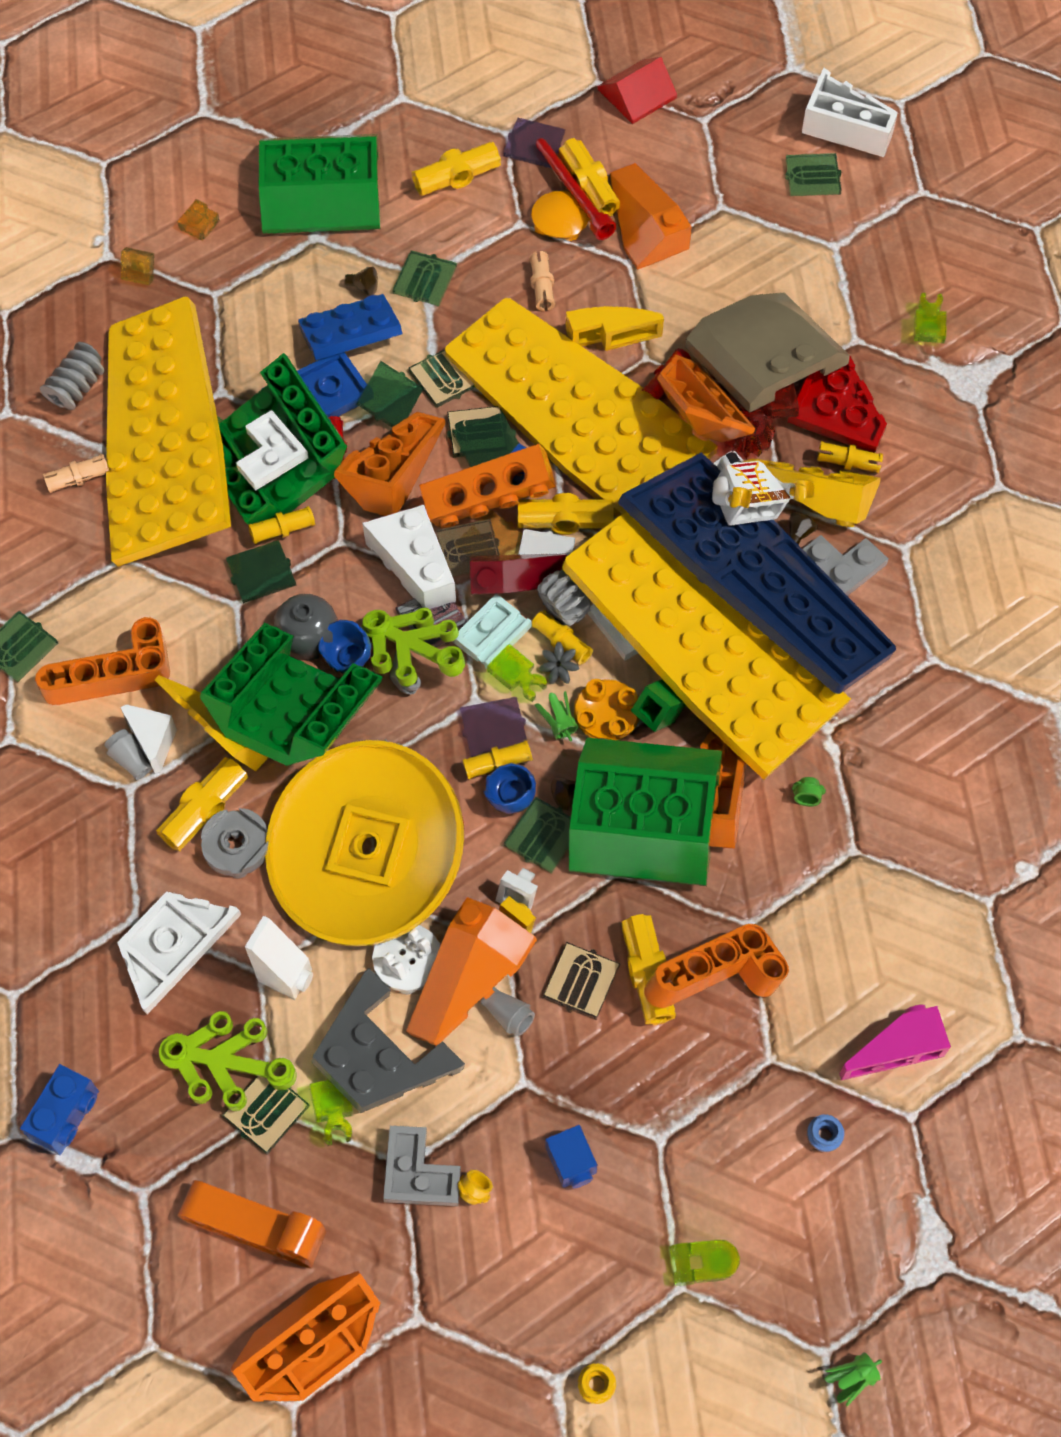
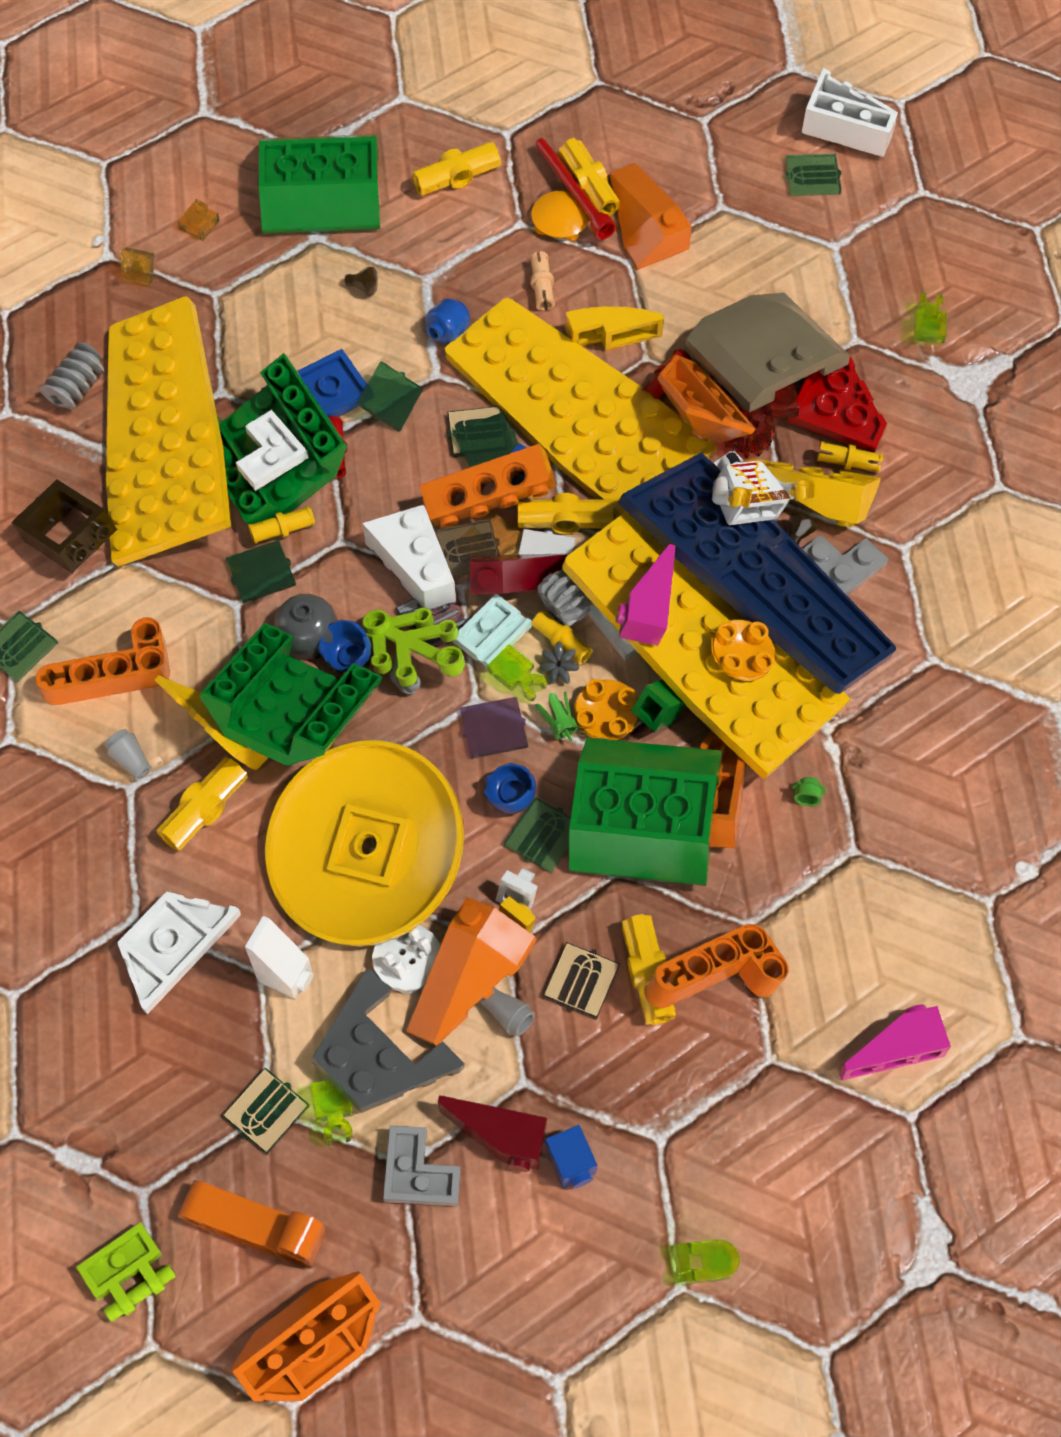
(52, 507): none -> dark brown window
(60, 1109): blue brick -> none
(76, 473): light nougat pin -> none
(120, 1262): none -> lime plate
(153, 732): white slope -> none
(222, 1059): lime plant -> none
(240, 860): light grey plate -> none
(349, 326): blue plate -> none
(389, 468): orange wedge -> none
(424, 278): clear green piece -> none
(440, 379): piece -> none
(447, 320): none -> blue head
(475, 1187): yellow plate -> none
(497, 757): yellow pin -> none
(505, 1133): none -> dark red slope
(523, 139): clear purple piece -> none
(563, 792): dark brown rock -> none
(602, 1372): yellow plate -> none
(640, 89): slope -> none
(647, 606): none -> dark pink slope
(743, 649): none -> light orange dish
(830, 1123): medium blue plate -> none
(854, 1377): bright green piece -> none

